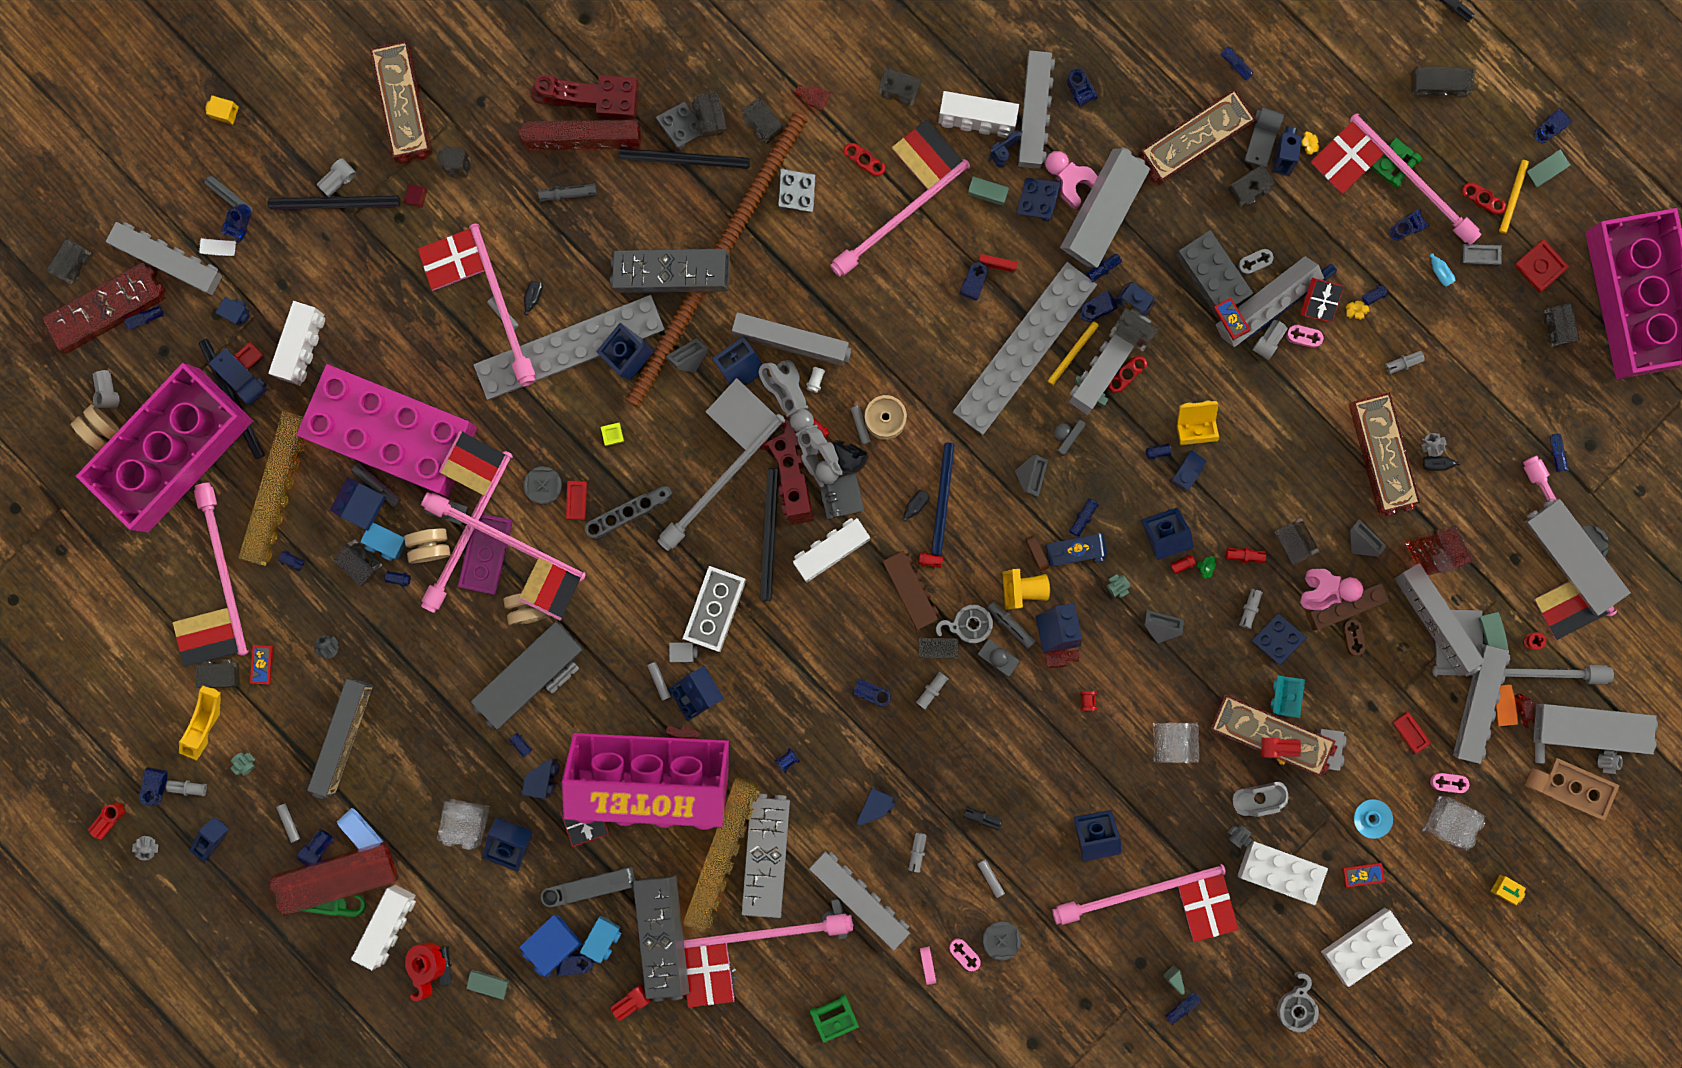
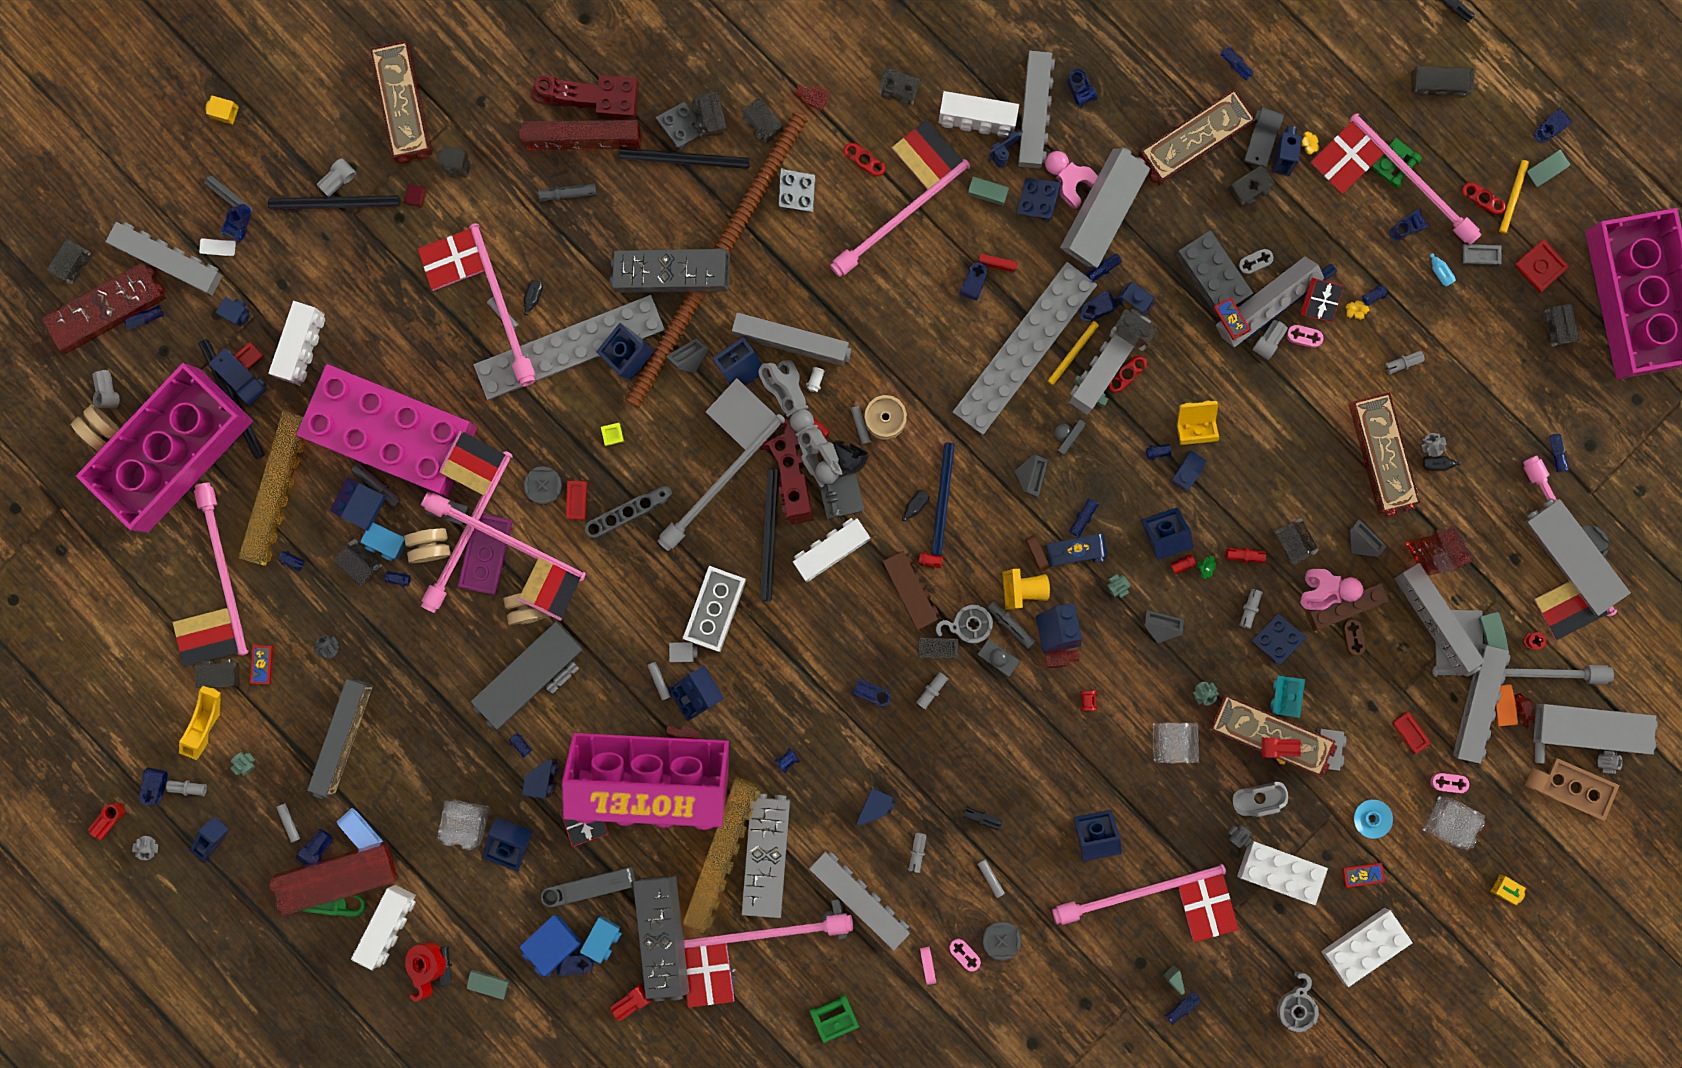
(1205, 693): none -> sand green gear

